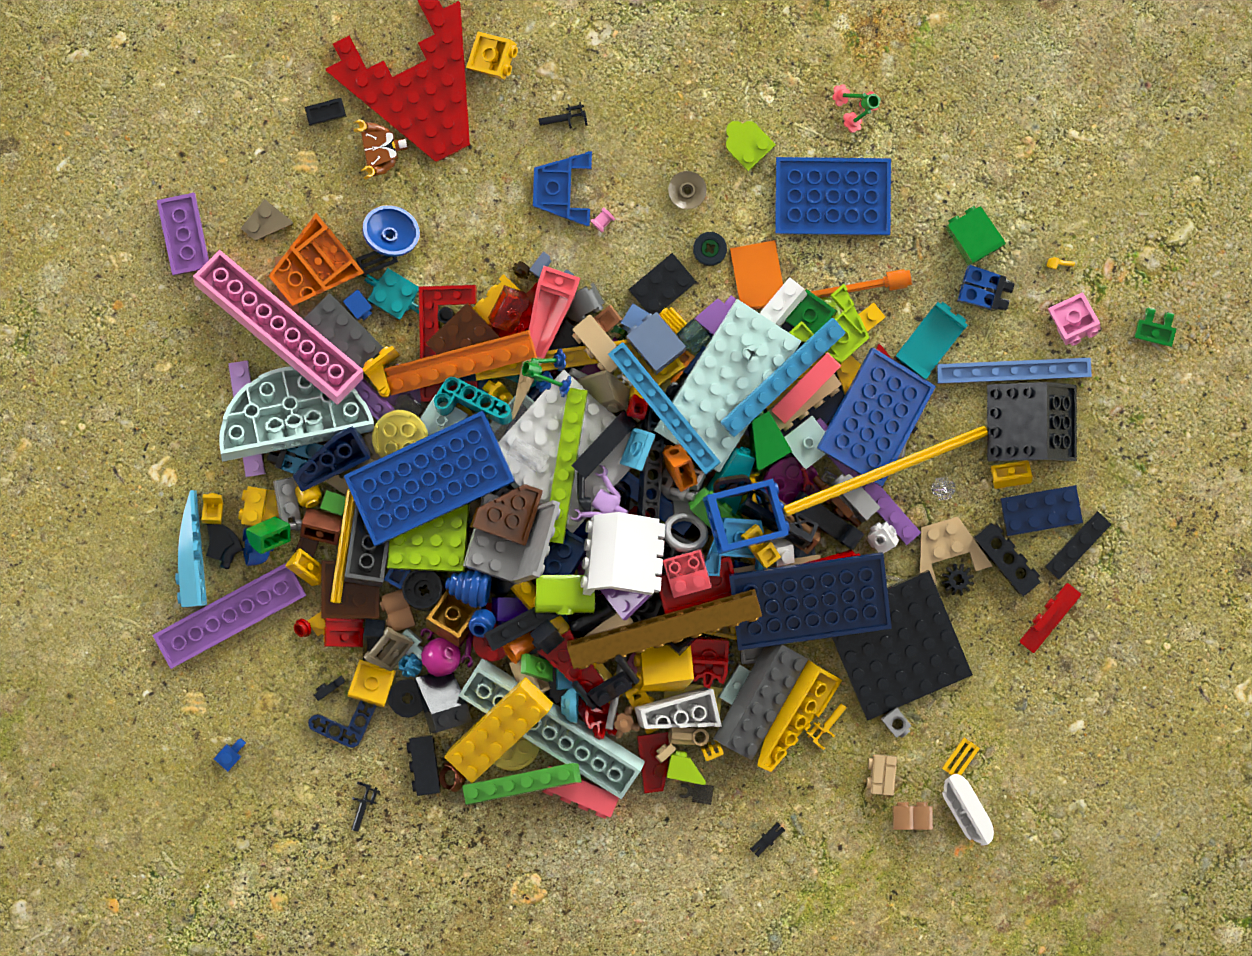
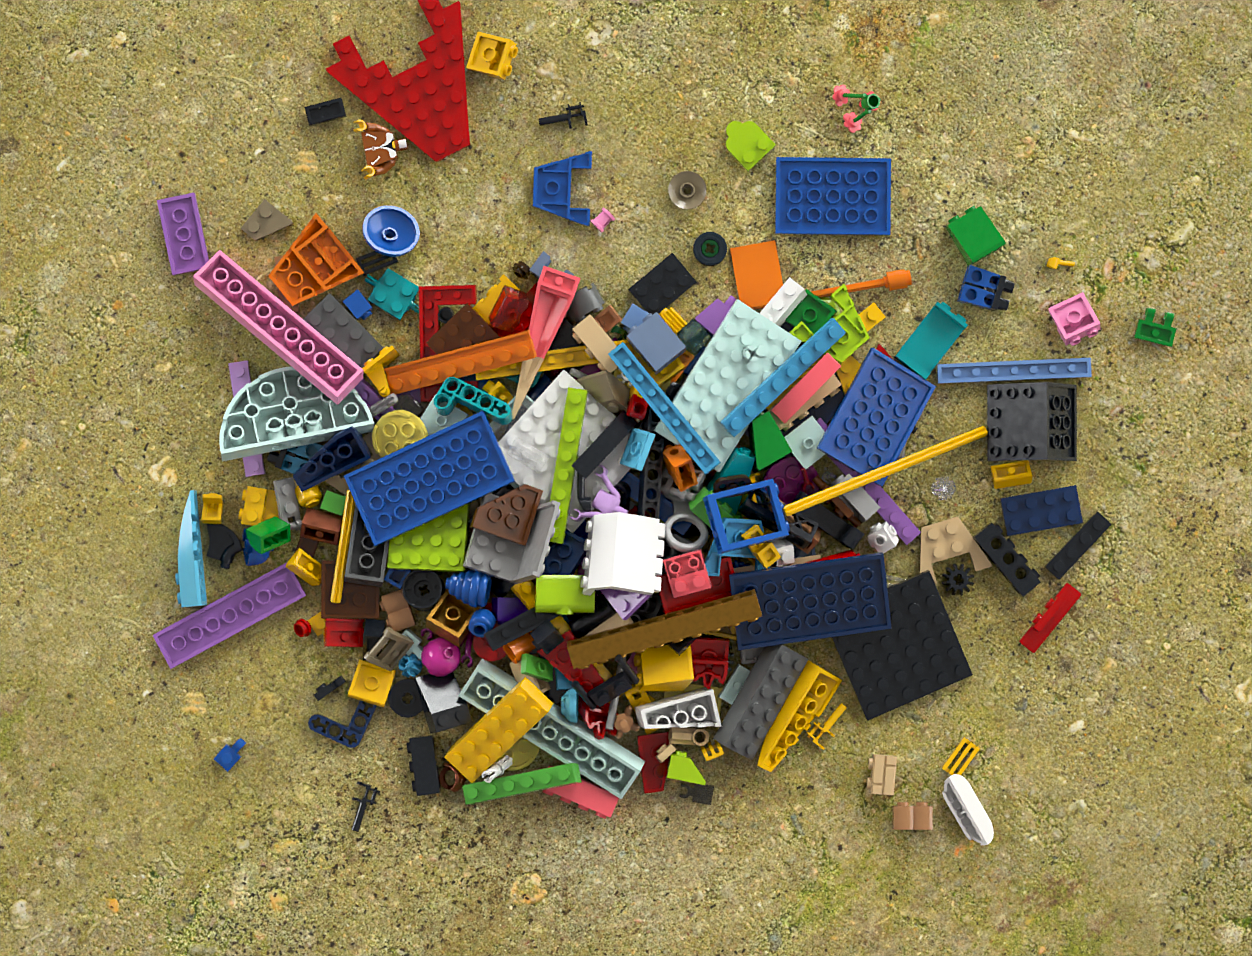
(383, 404): none -> light grey axle
(497, 768): none -> white axle
(544, 381): plant -> none
(767, 839): black pin -> none
(890, 717): light grey brick -> none

